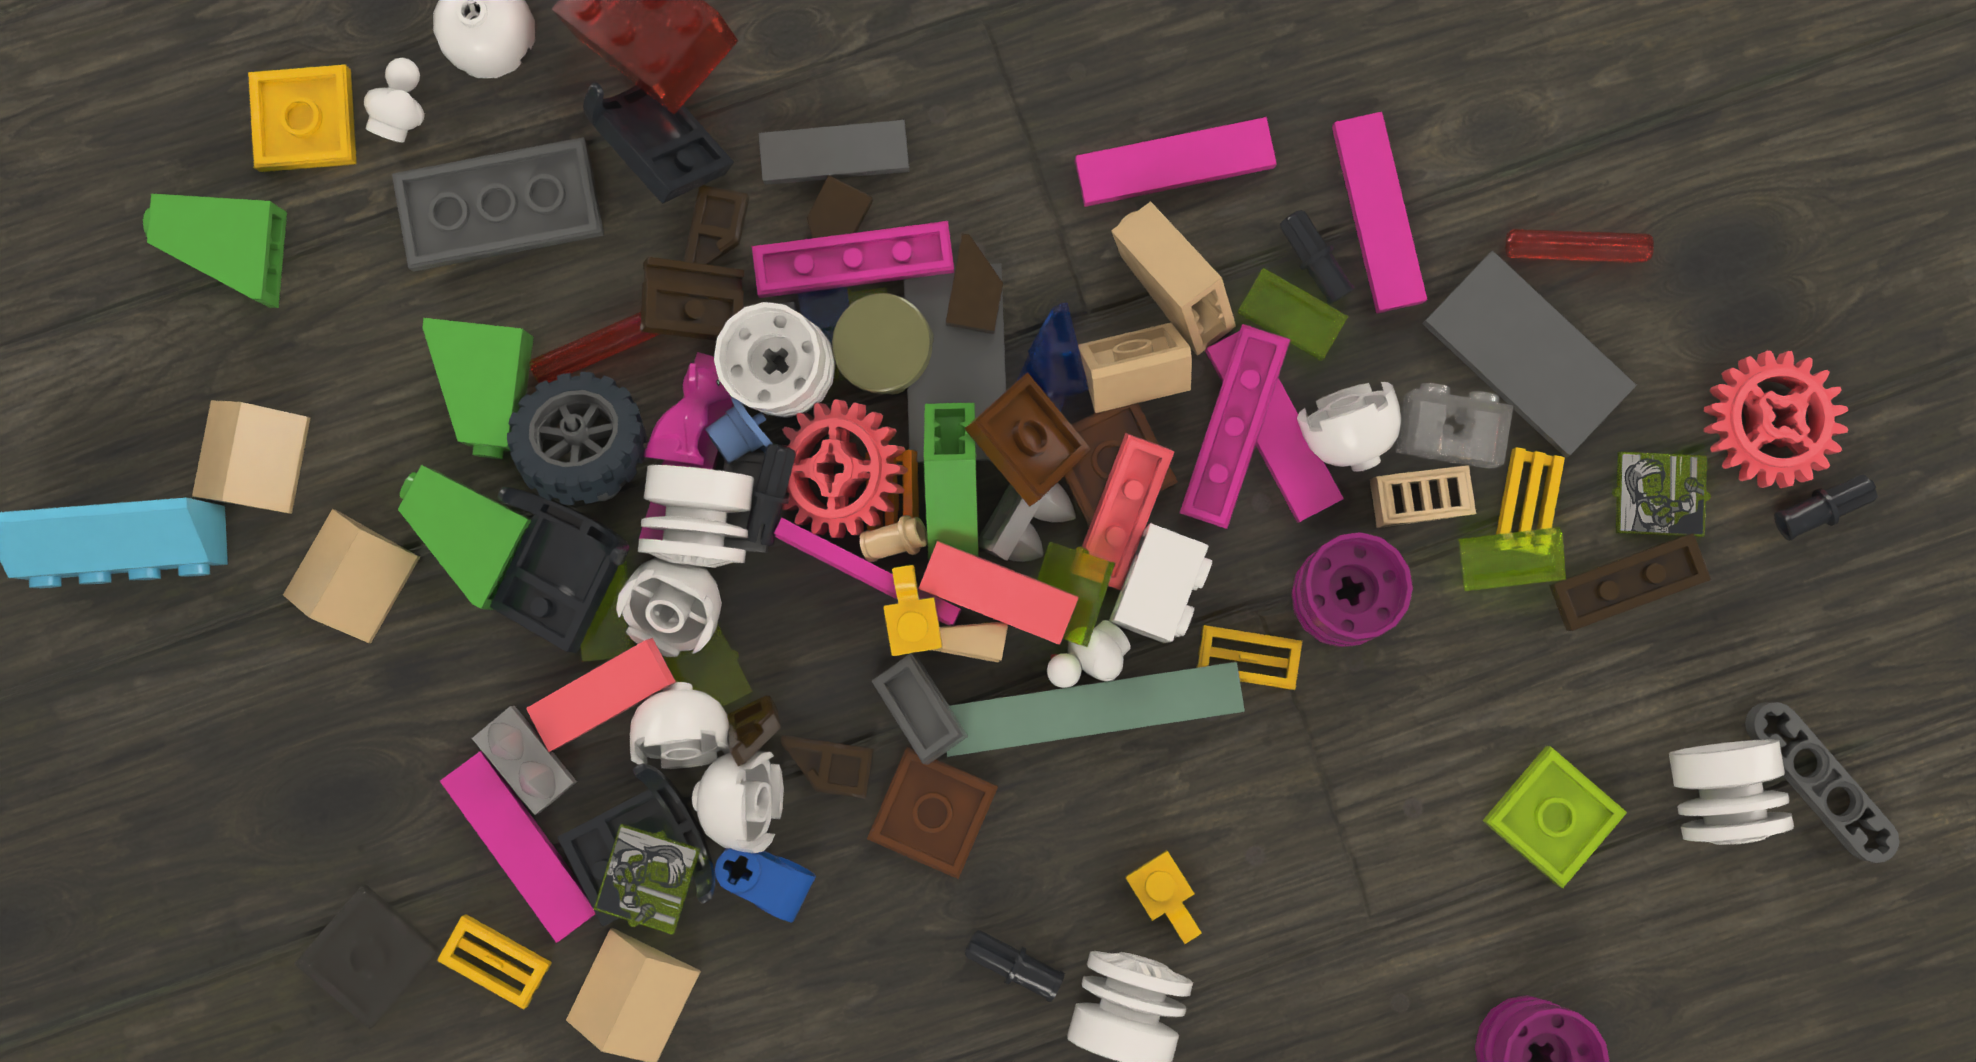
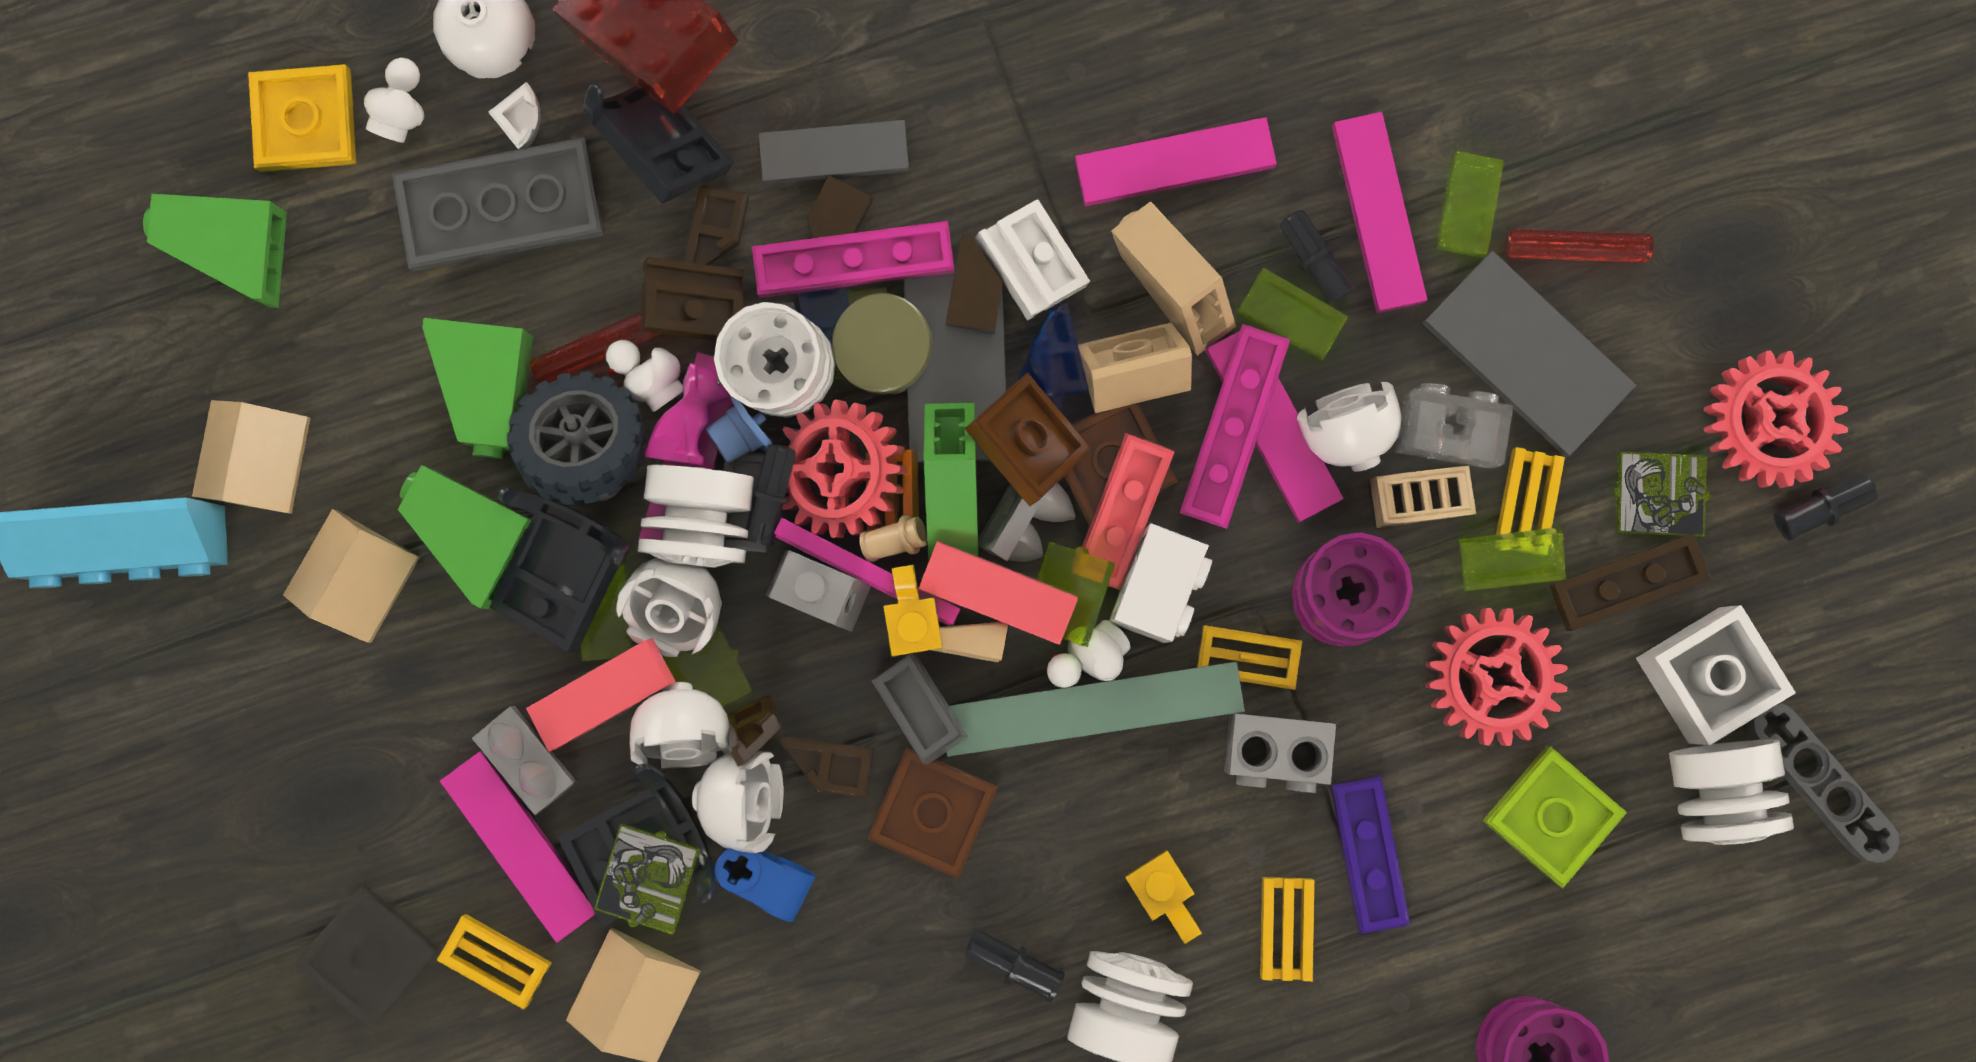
(519, 116): none -> white tile
(650, 382): none -> white animal
(818, 590): none -> light grey torso
(1032, 259): none -> white plate
(1280, 739): none -> light grey brick
(1287, 972): none -> yellow tile
(1369, 854): none -> dark purple tile
(1469, 204): none -> clear neon green tile
(1484, 694): none -> coral gear
(1715, 675): none -> white brick

